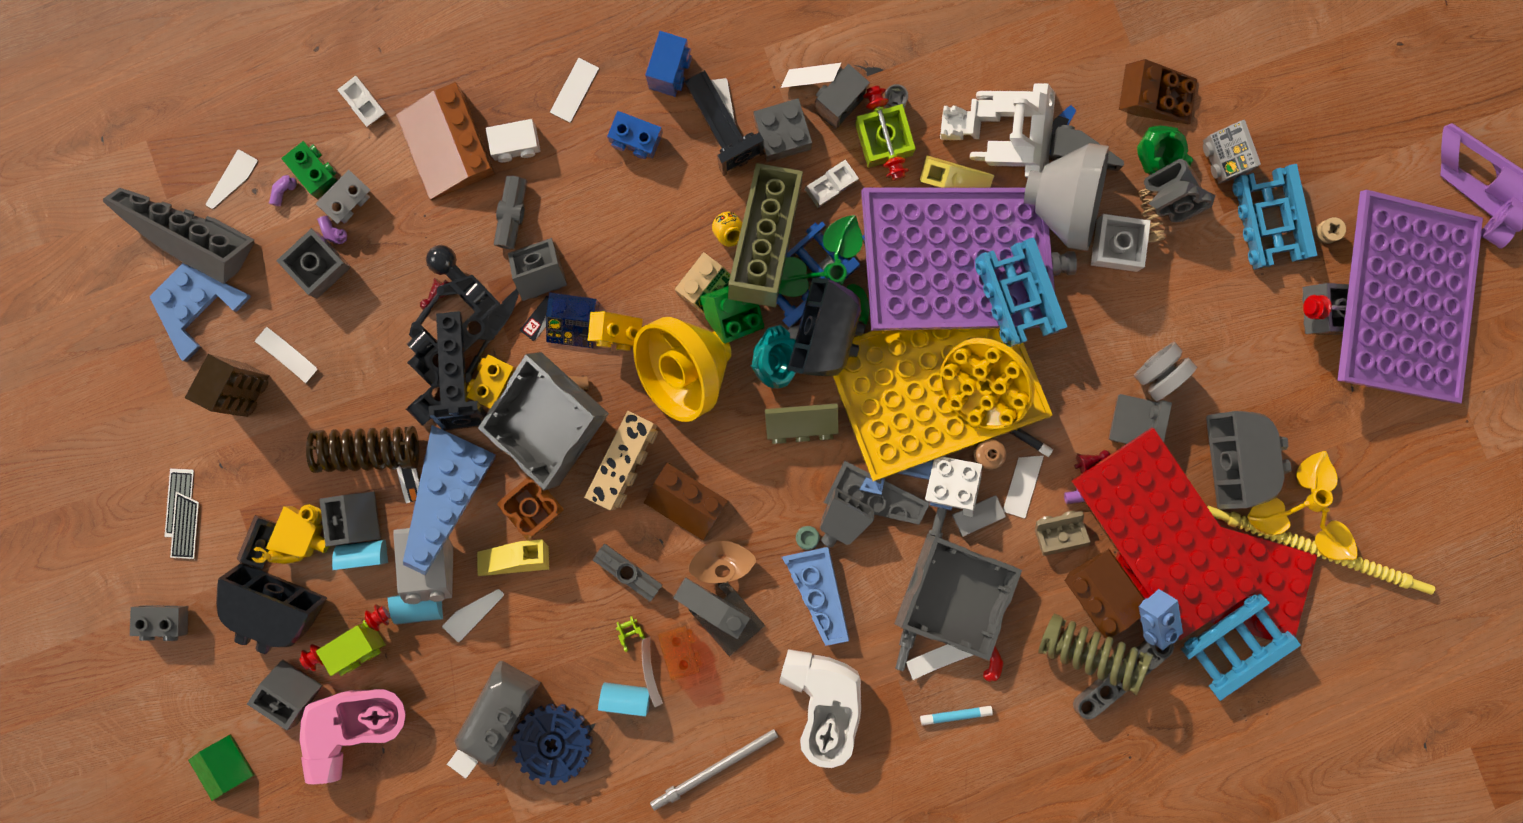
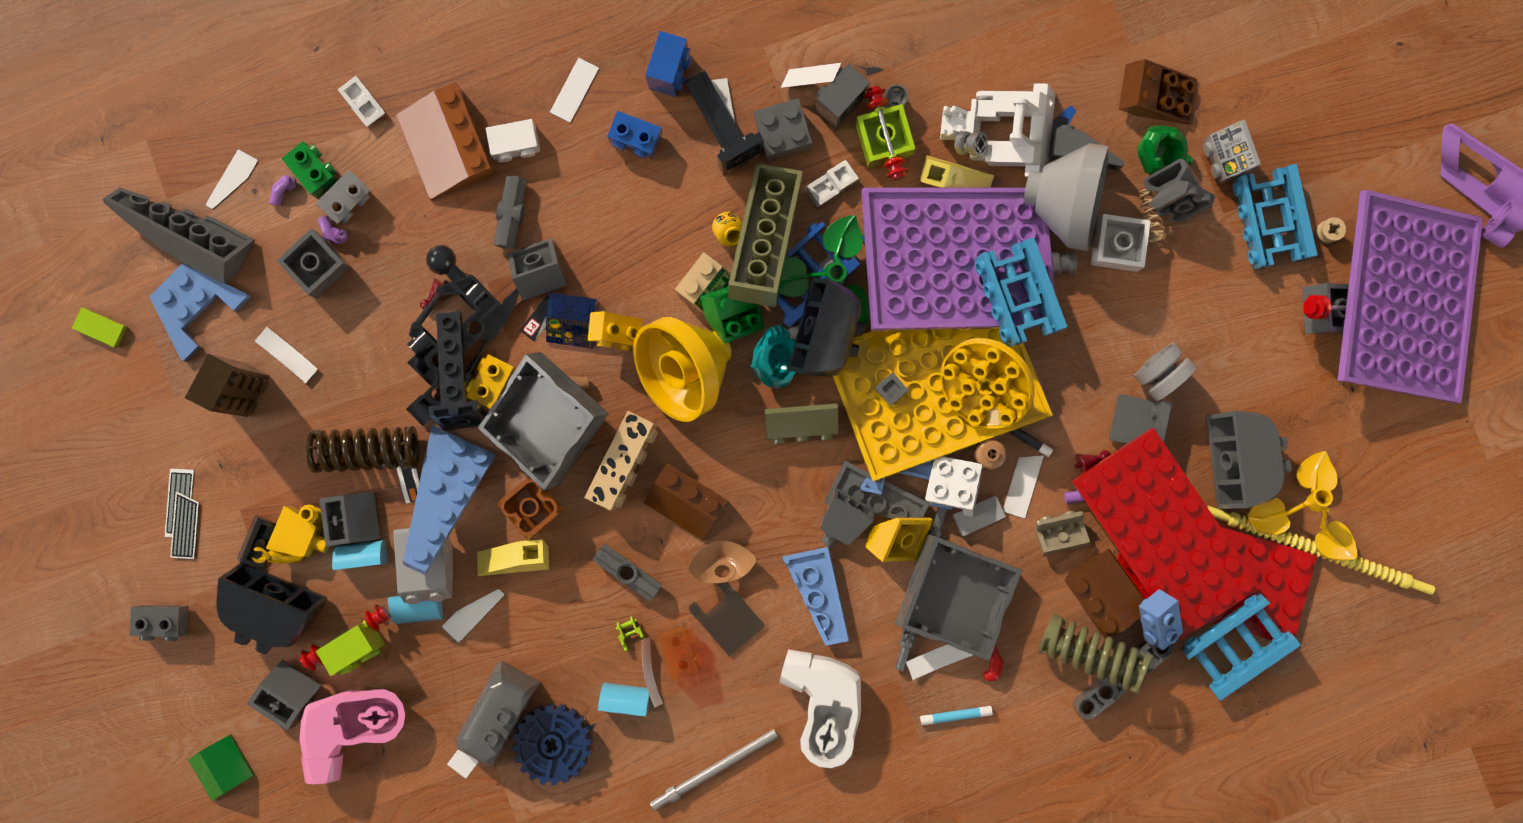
(99, 327): none -> lime tile
(712, 607): dark grey slope -> none
(807, 537): sand green tile -> none
(891, 389): none -> dark grey plate
(898, 539): none -> yellow slope
(971, 143): none -> flat silver wheel

